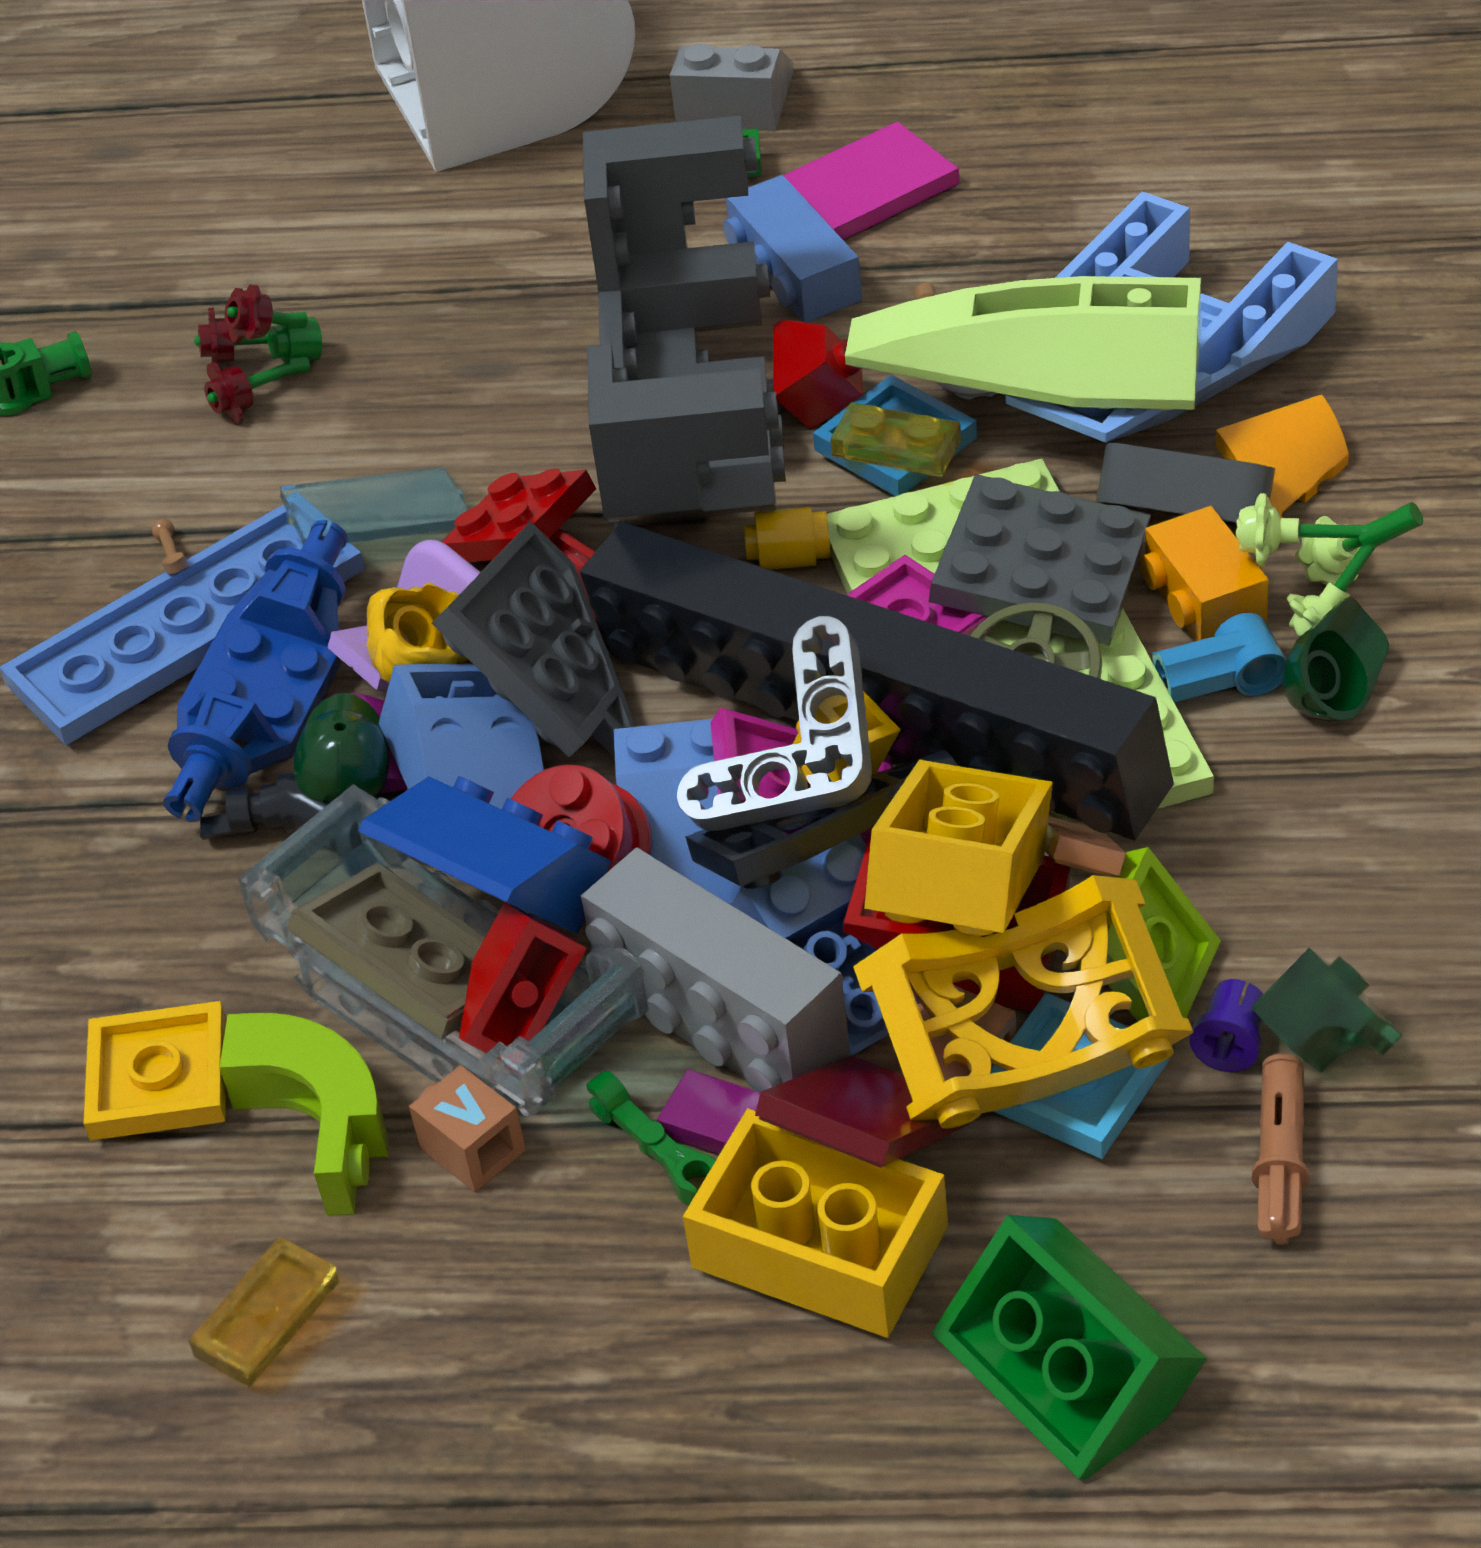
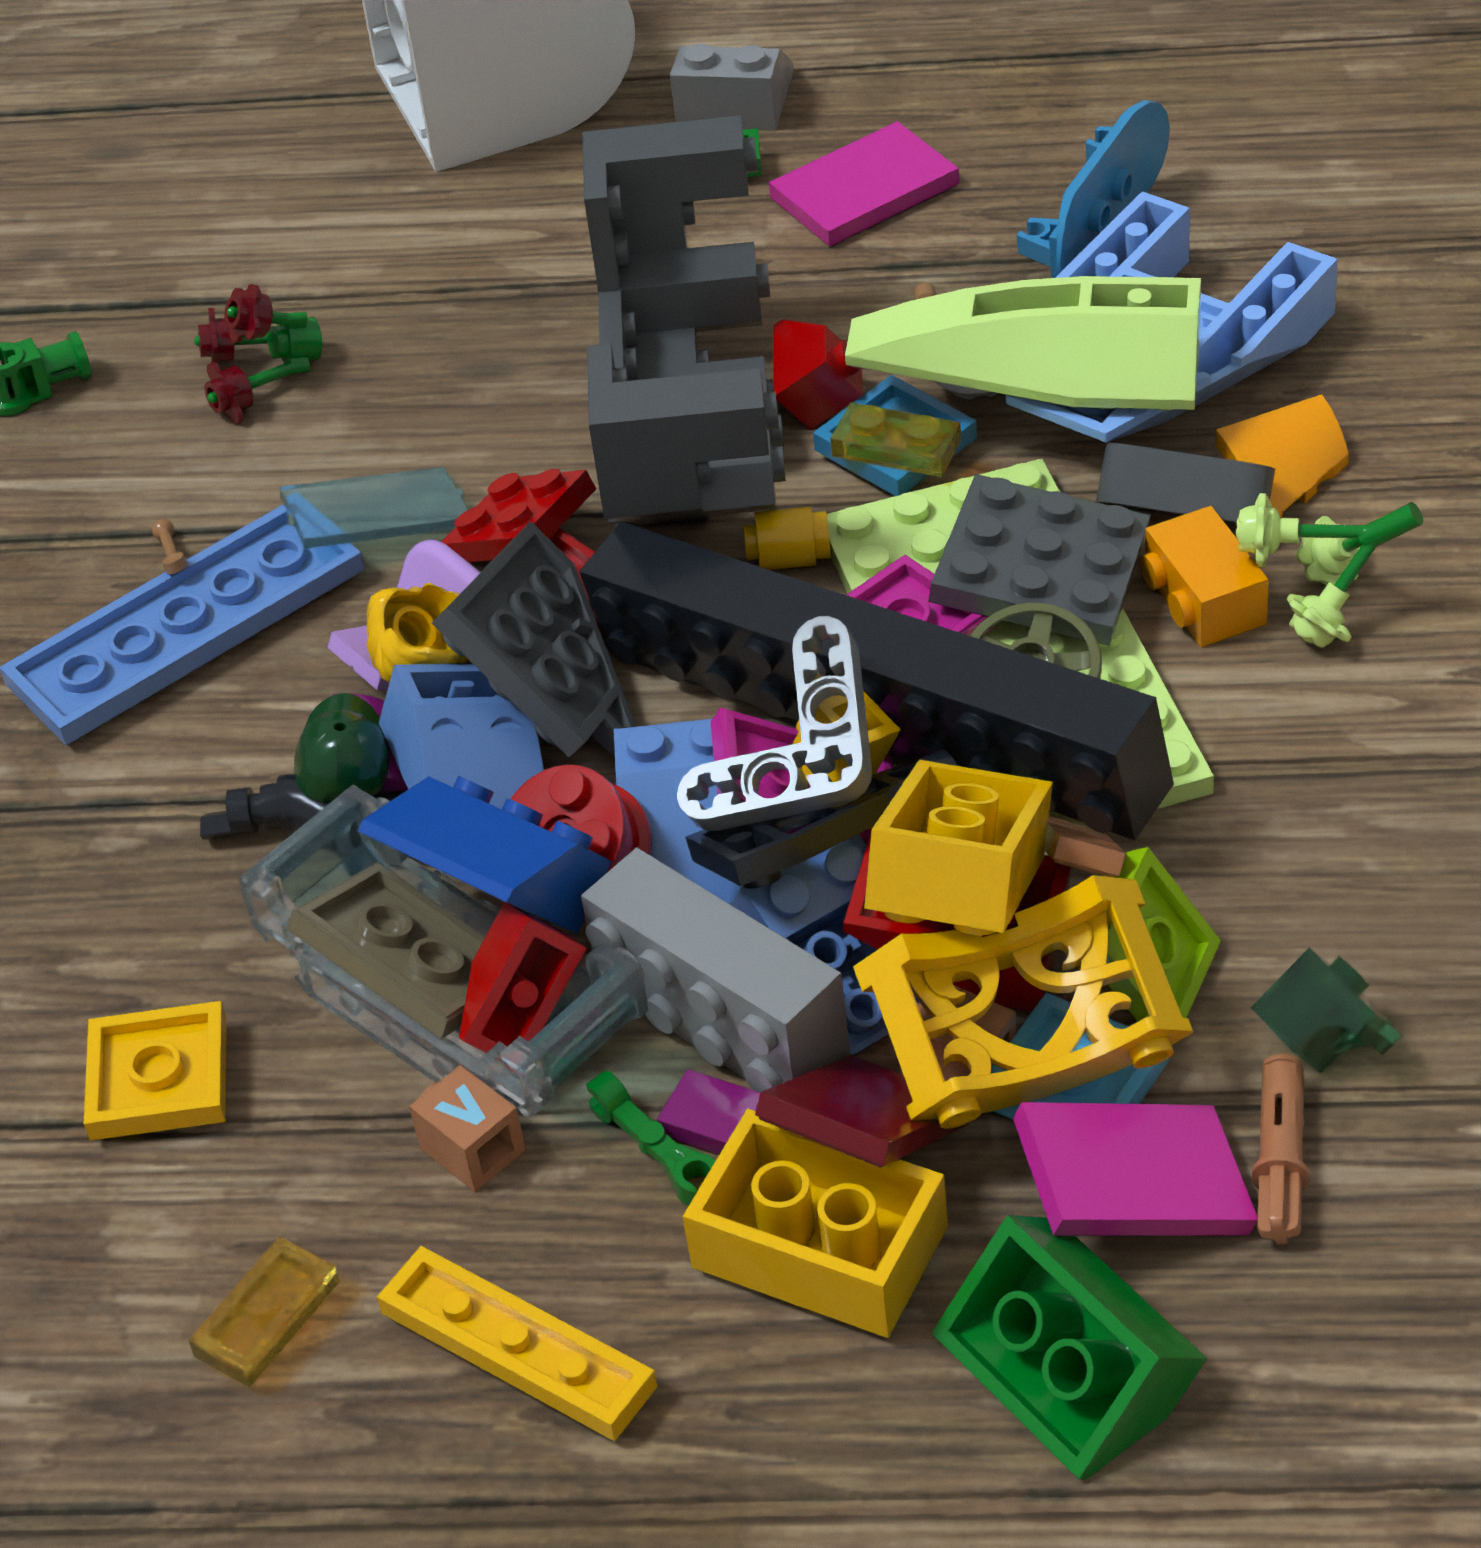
(260, 674): blue plate -> none
(313, 1070): lime arch -> none
(518, 1343): none -> yellow plate
(804, 255): medium blue brick -> none
(1116, 172): none -> dark azure piece
(1134, 1169): none -> dark pink tile
(1226, 1015): dark purple bush -> none
(1238, 656): dark azure piece -> none
(1338, 658): dark green cap -> none

